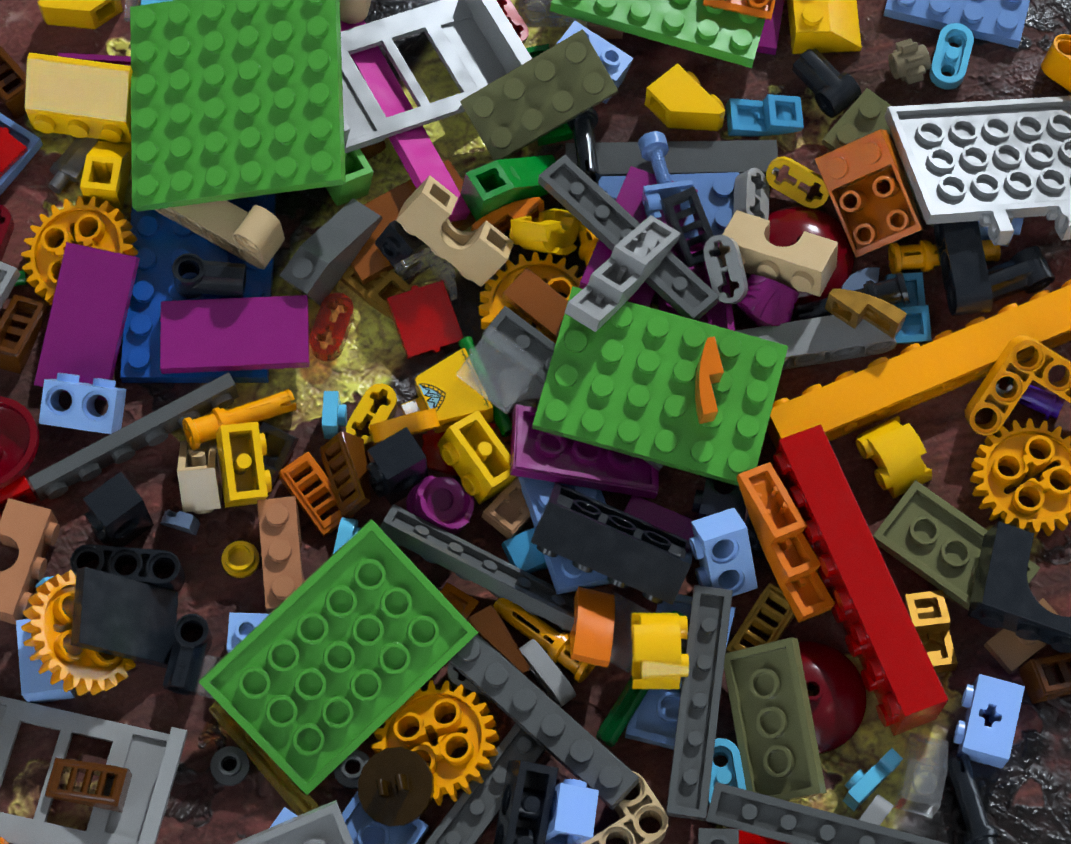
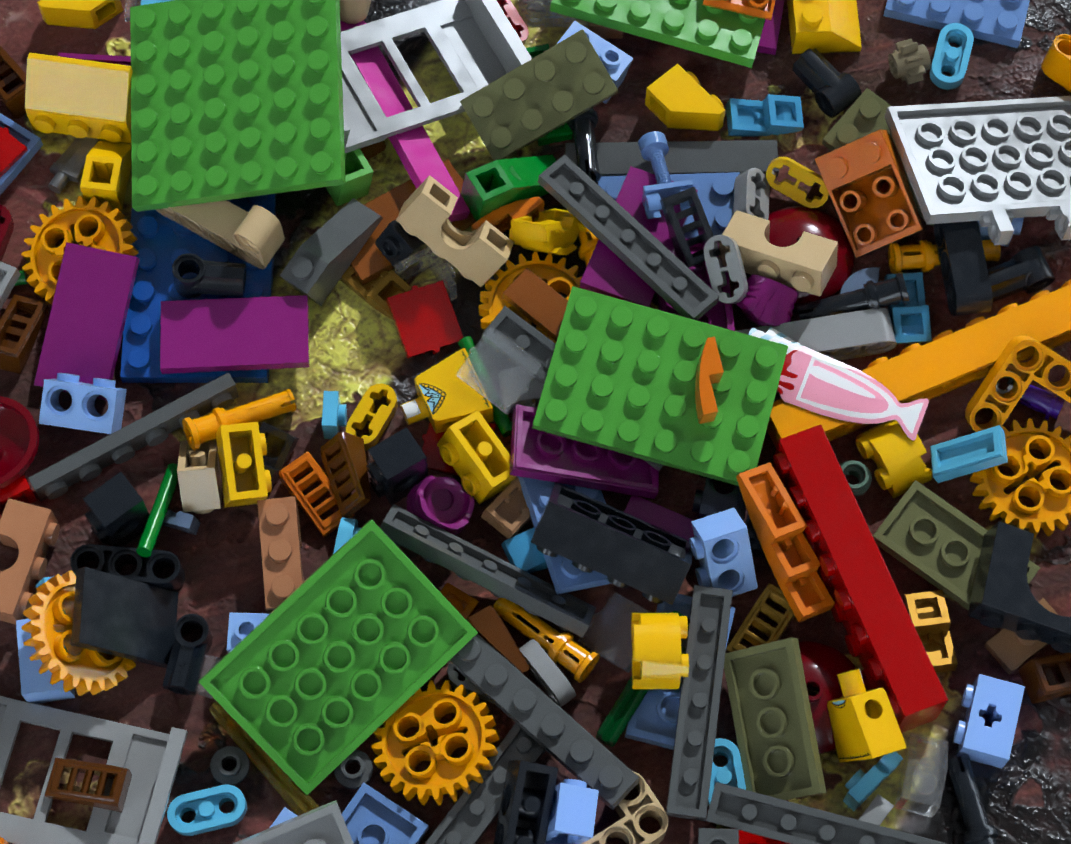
(158, 511): none -> green bar
(207, 806): none -> medium azure plate
(240, 559): yellow plate -> none
(324, 324): clear red beam -> none
(395, 786): dark brown piece -> none
(415, 422): light orange beam -> none
(592, 627): orange slope -> none
(622, 273): light grey slope -> none
(838, 389): none -> sticker
(854, 306): pearl gold slope -> none
(862, 473): none -> sand green plate
(863, 721): none -> yellow torso
(968, 454): none -> medium azure tile

